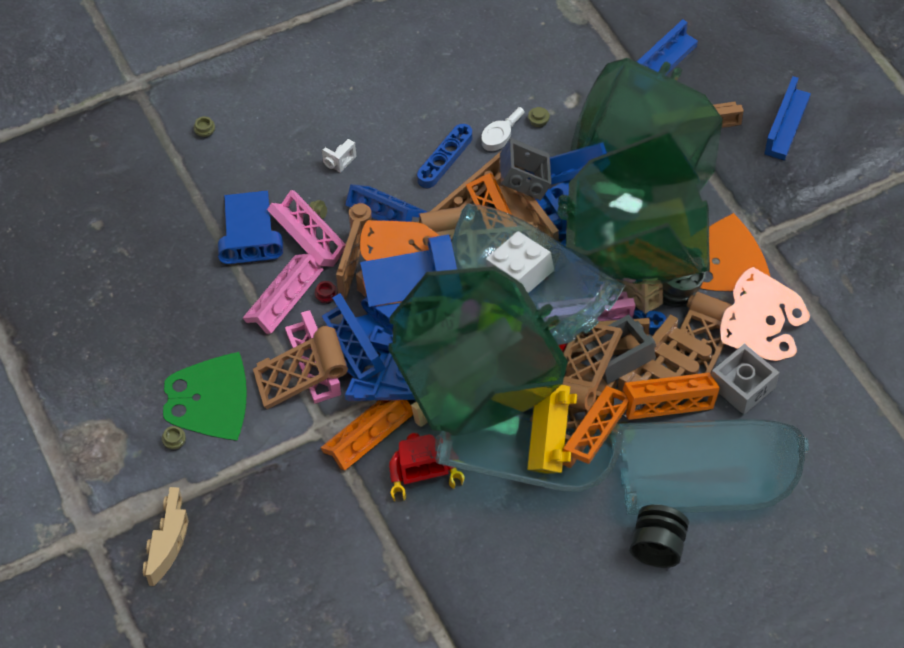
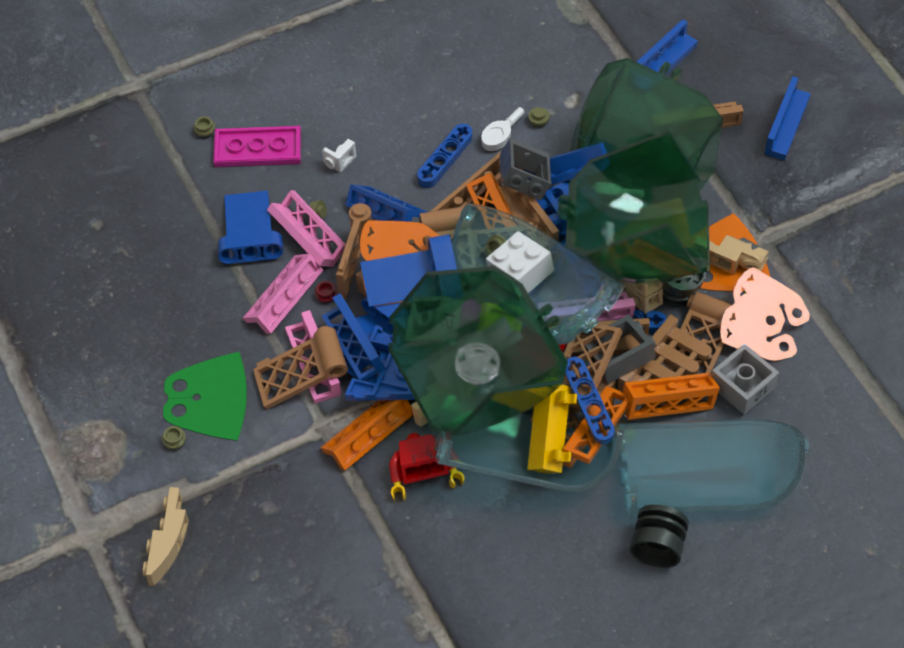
(257, 146): none -> dark pink tile
(477, 363): none -> clear wheel
(494, 243): none -> olive plate
(588, 400): none -> blue beam
(737, 252): none -> tan plate

